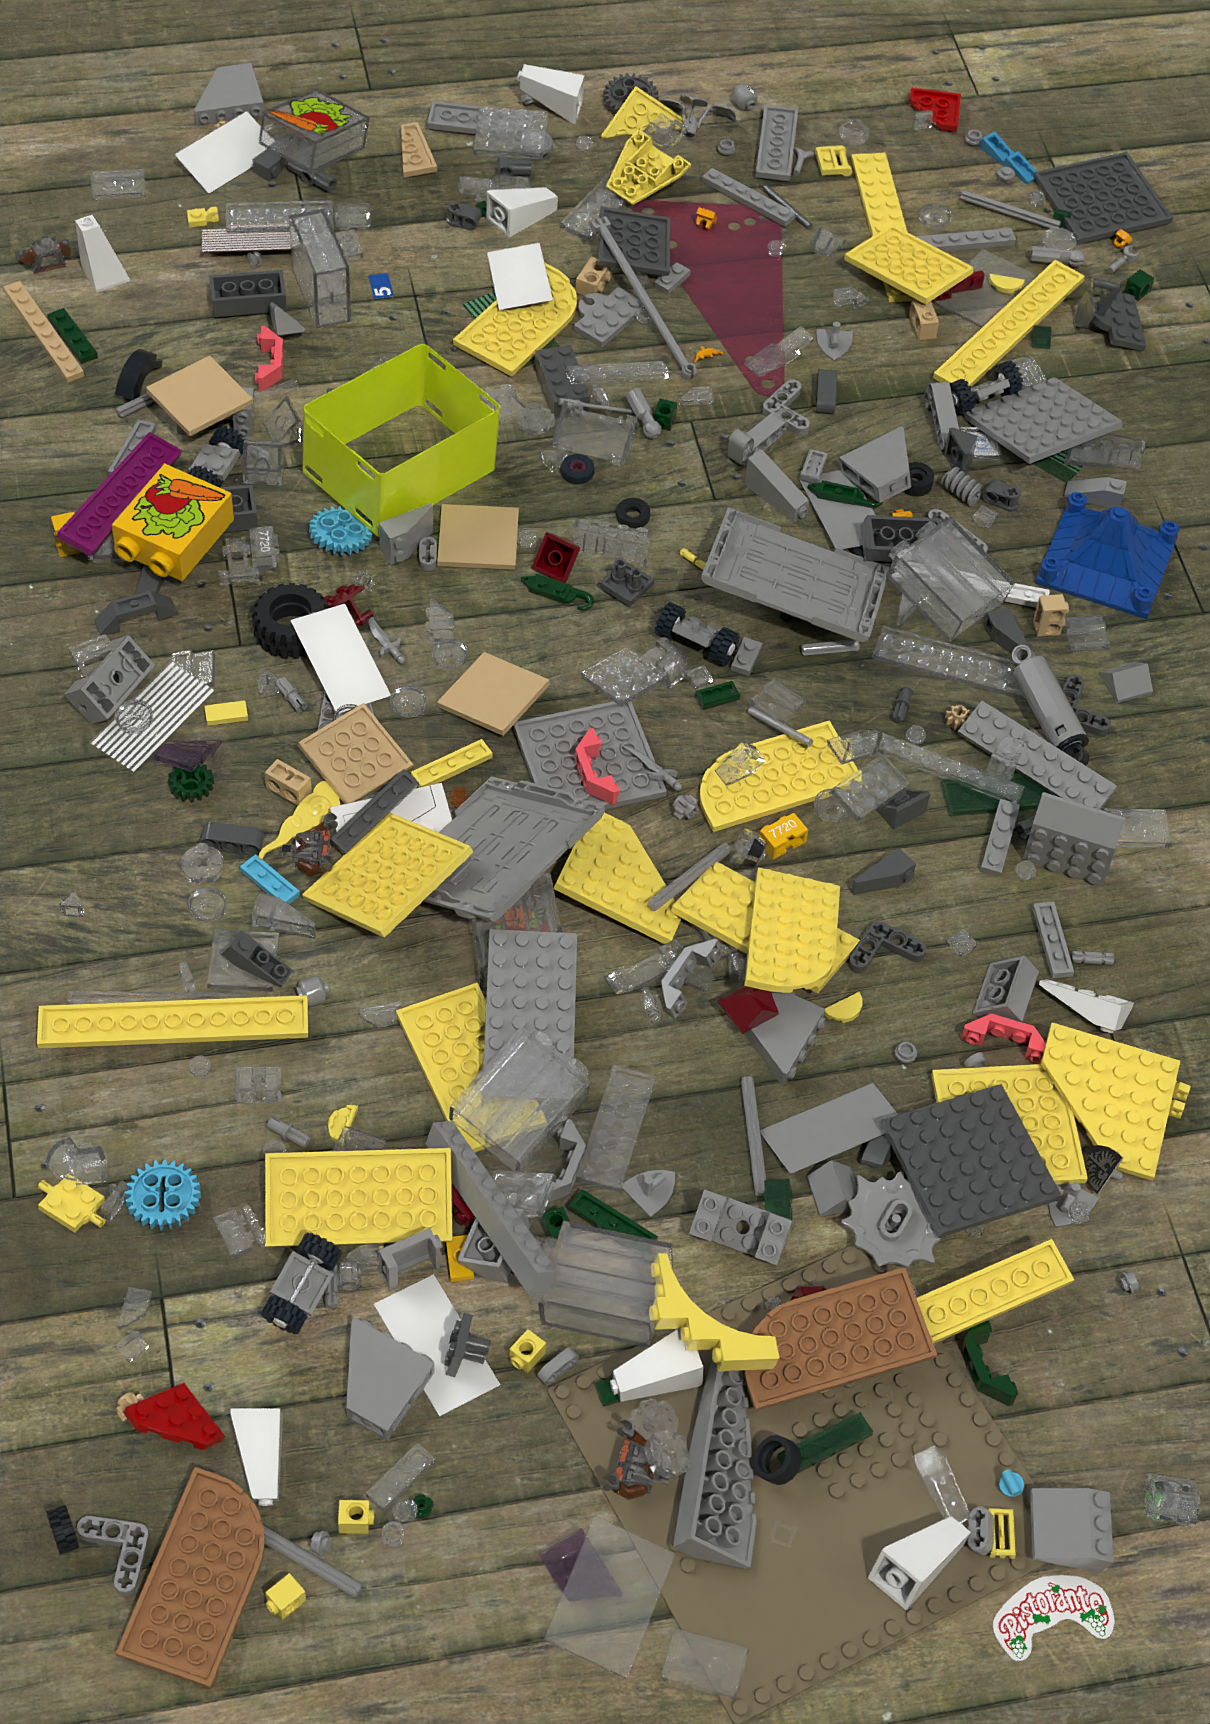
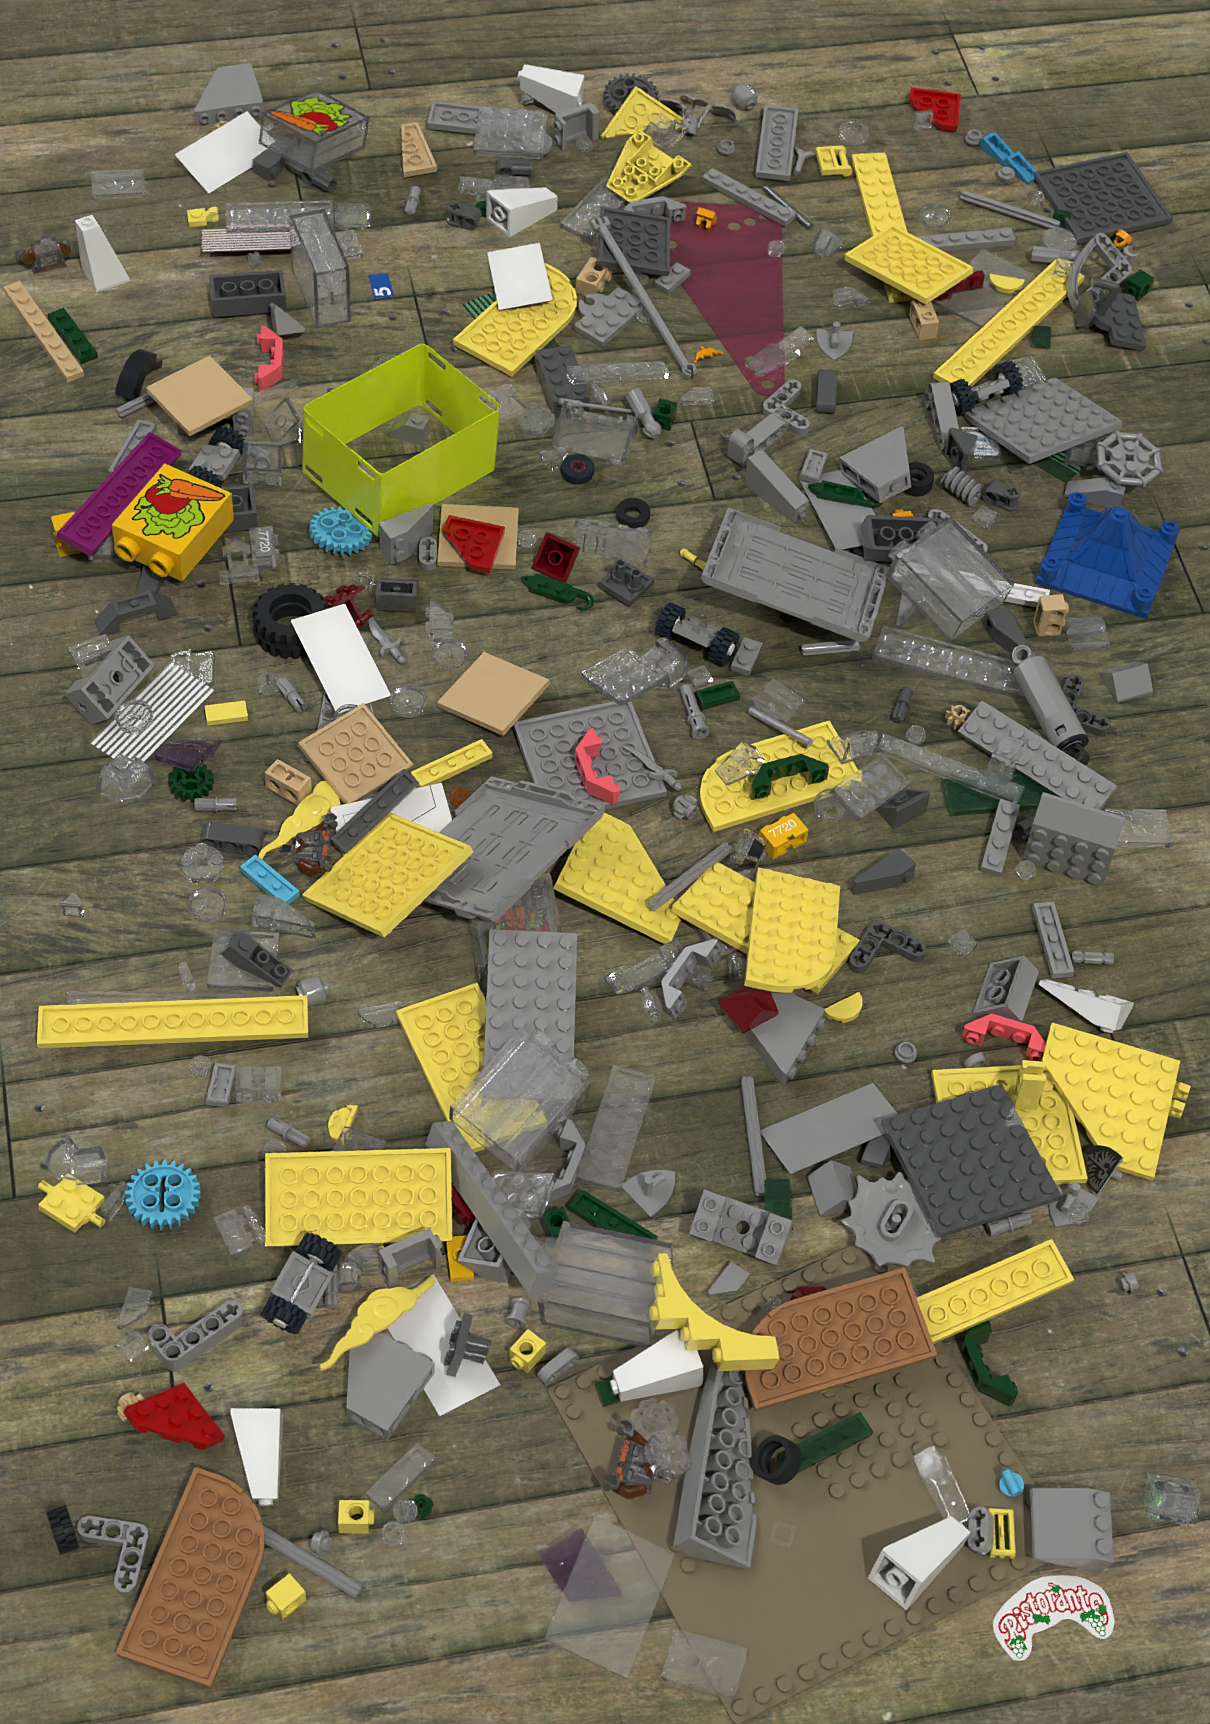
(125, 778): none -> clear brick
(215, 804): none -> light grey axle
(221, 1085): none -> light grey plate
(227, 1319): none -> light grey beam
(378, 1314): none -> light yellow piece
(397, 594): none -> flat silver slope
(411, 428): none -> light grey slope
(412, 200): none -> light grey axle
(474, 541): none -> red plate
(518, 1313): none -> light grey bush
(576, 123): none -> light grey panel
(659, 205): none -> light grey slope
(696, 718): none -> light grey pin
(729, 1281): none -> light grey tile
(812, 770): none -> dark green slope
(1008, 1223): none -> light grey axle
(1029, 1085): none -> light yellow piece
(1062, 268): none -> clear plate
(1114, 264): none -> light grey beam
(1133, 451): none -> light grey plate

